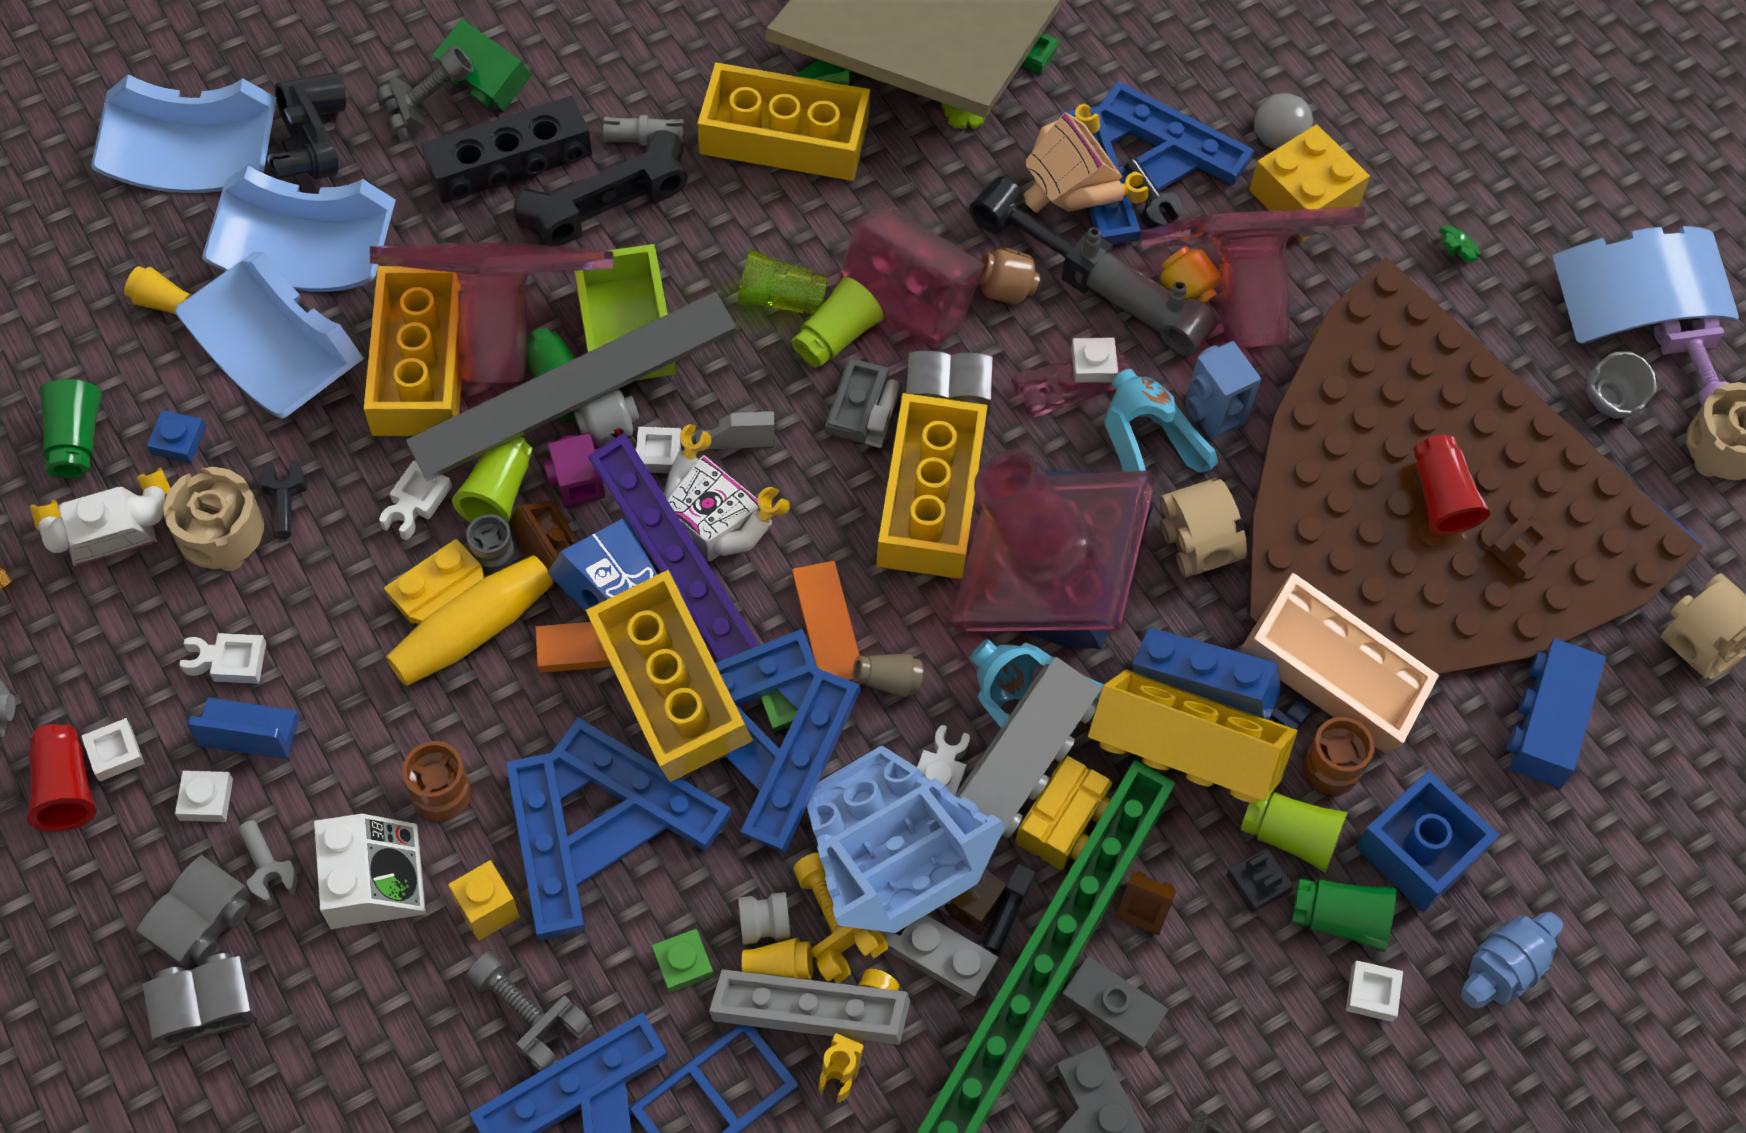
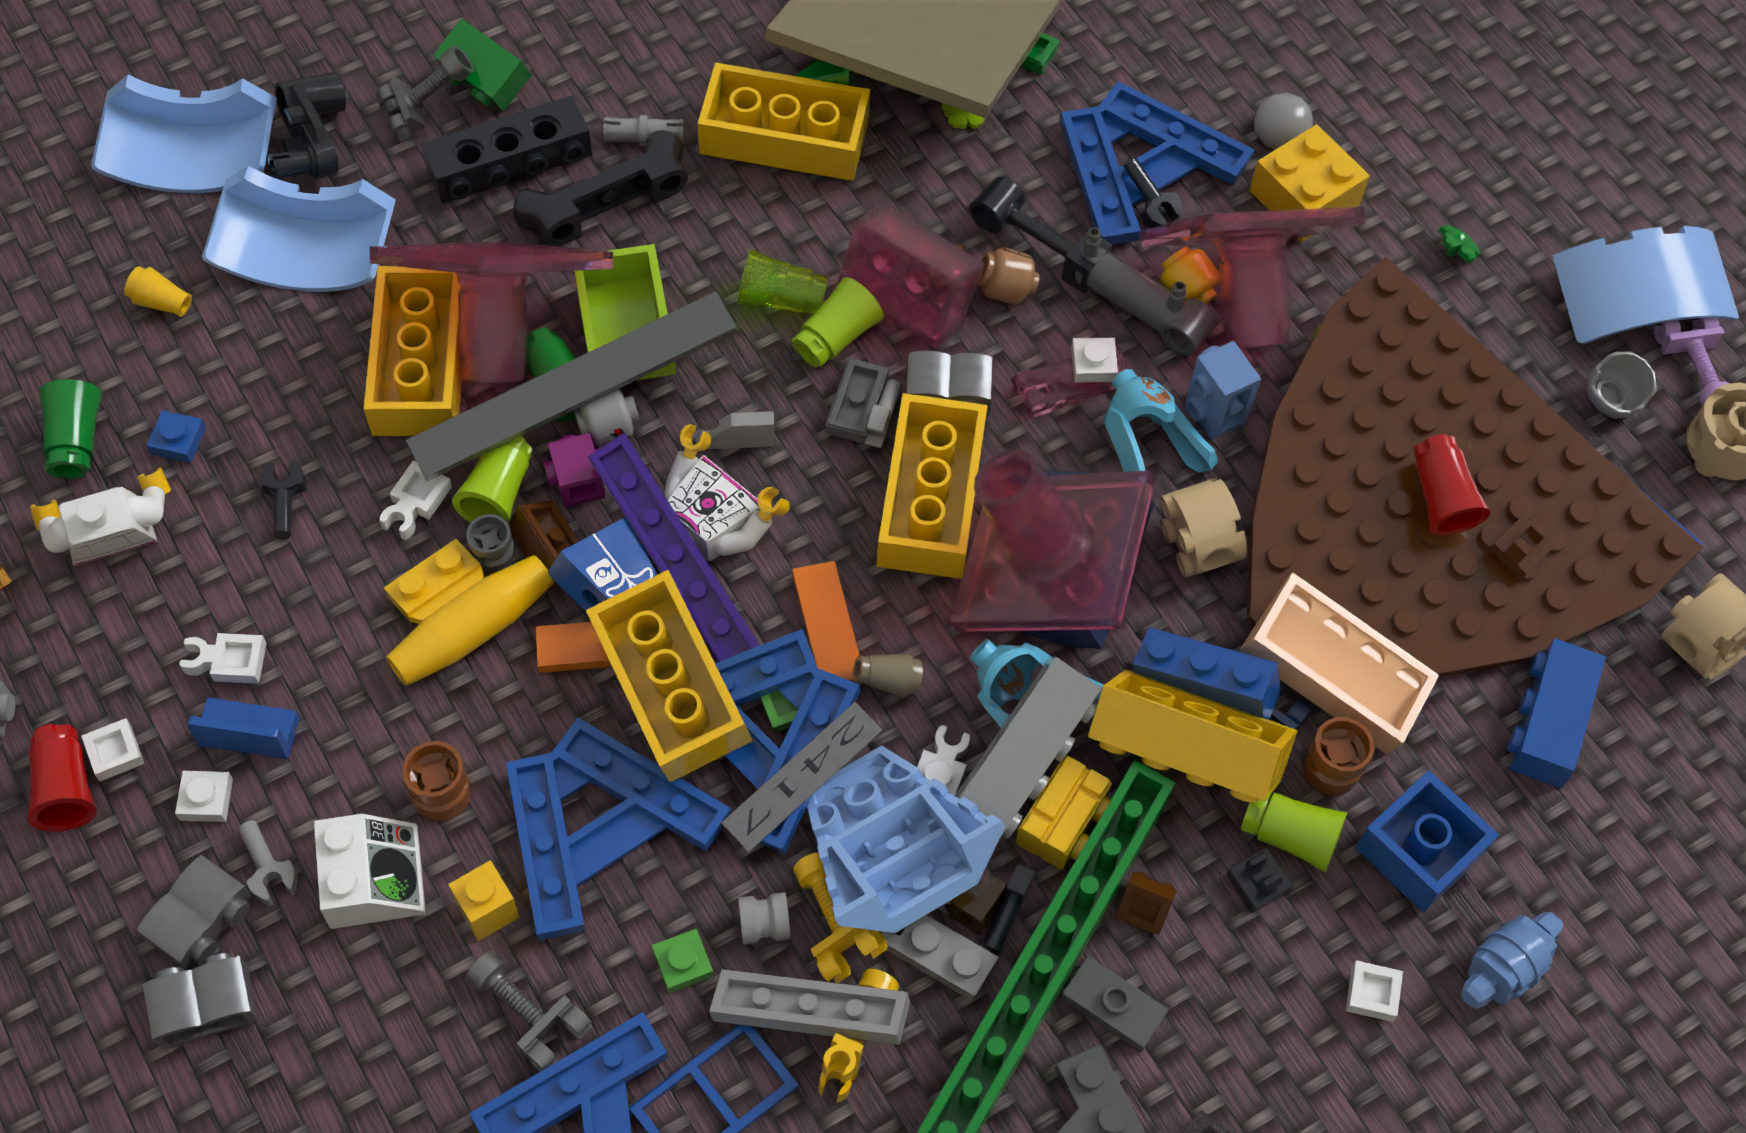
(214, 518): tan brick -> none
(265, 338): light blue panel -> none
(658, 447): white plate -> none
(782, 959): yellow cone -> none
(801, 776): none -> flat silver sticker
(1074, 167): light nougat torso -> none
(1346, 911): green plant -> none

